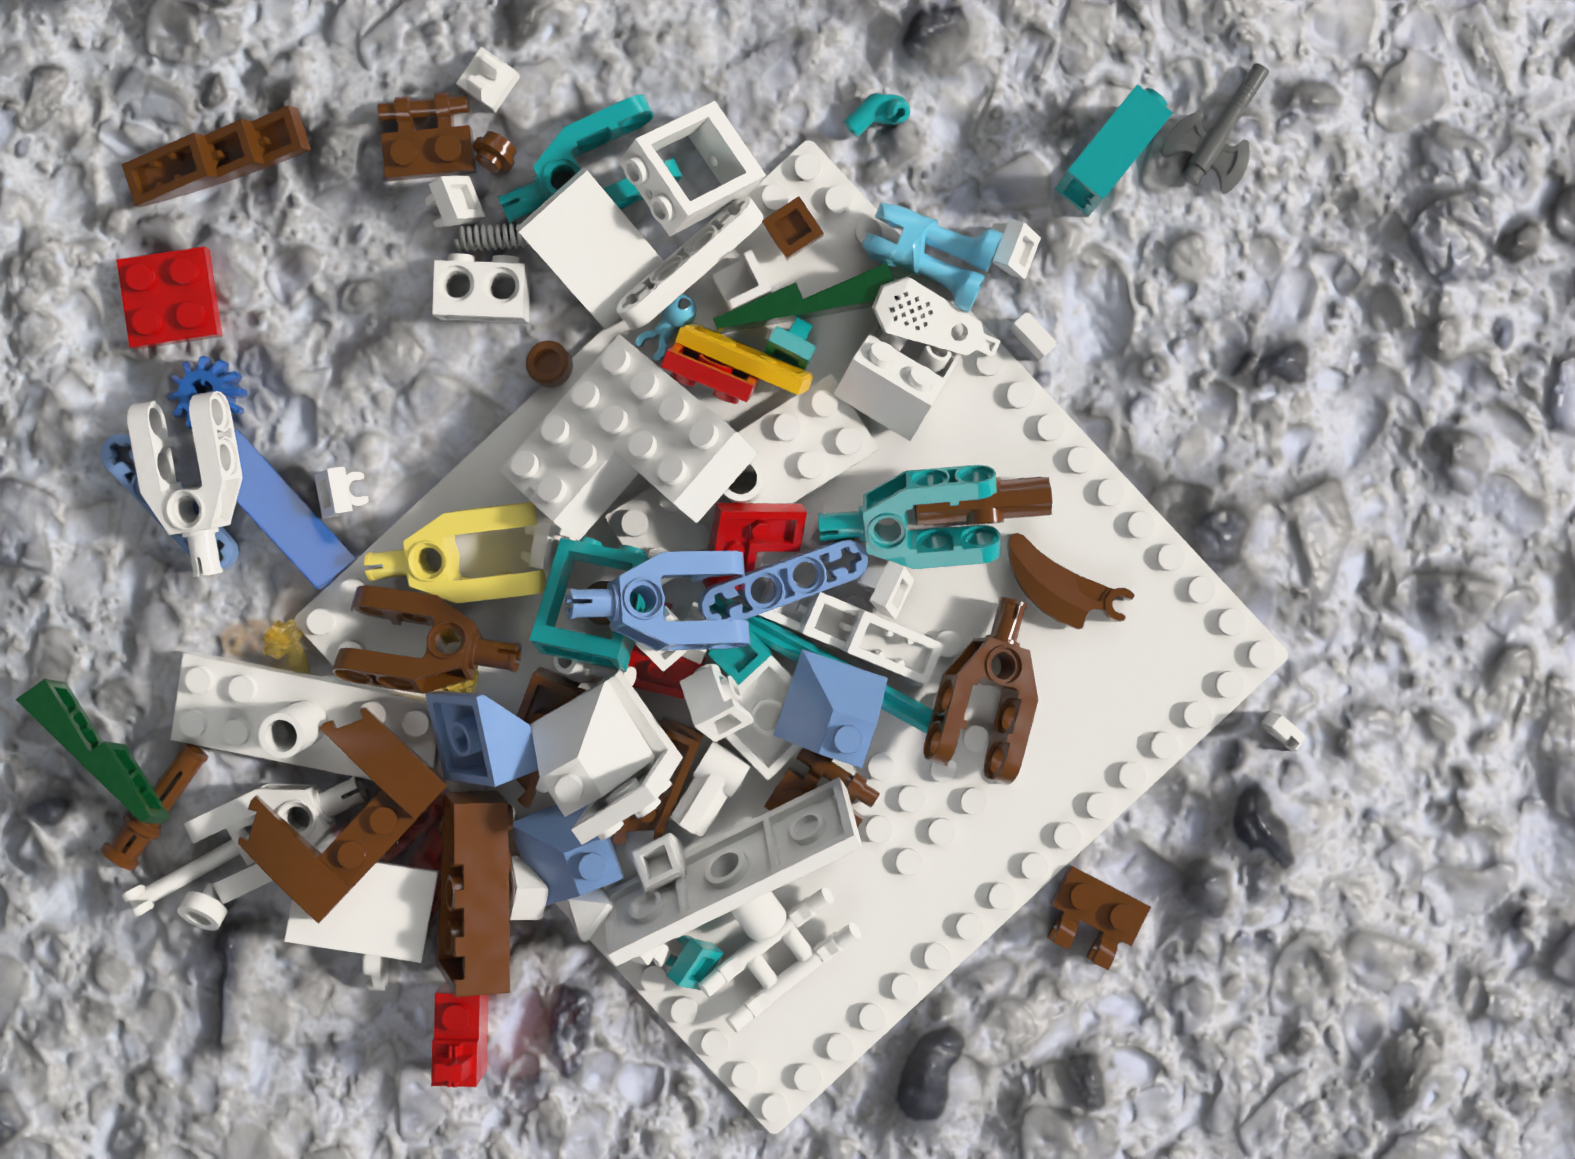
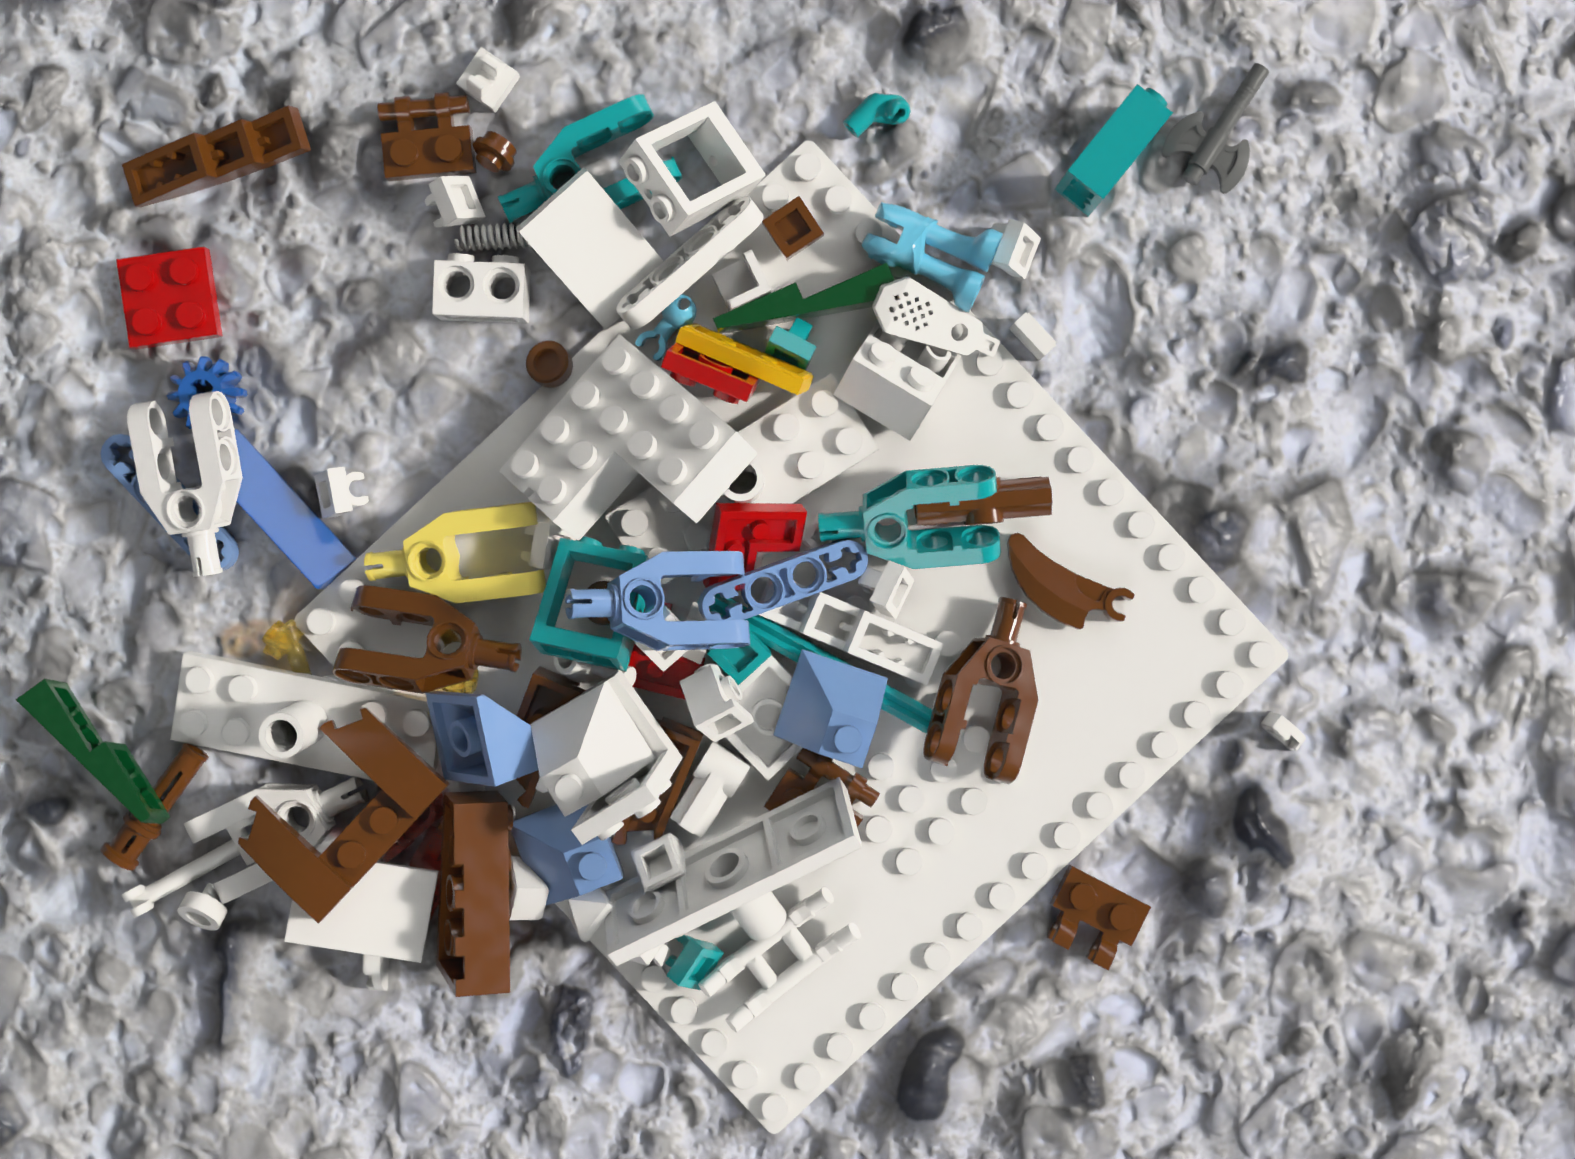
(459, 1039): red hinge -> none

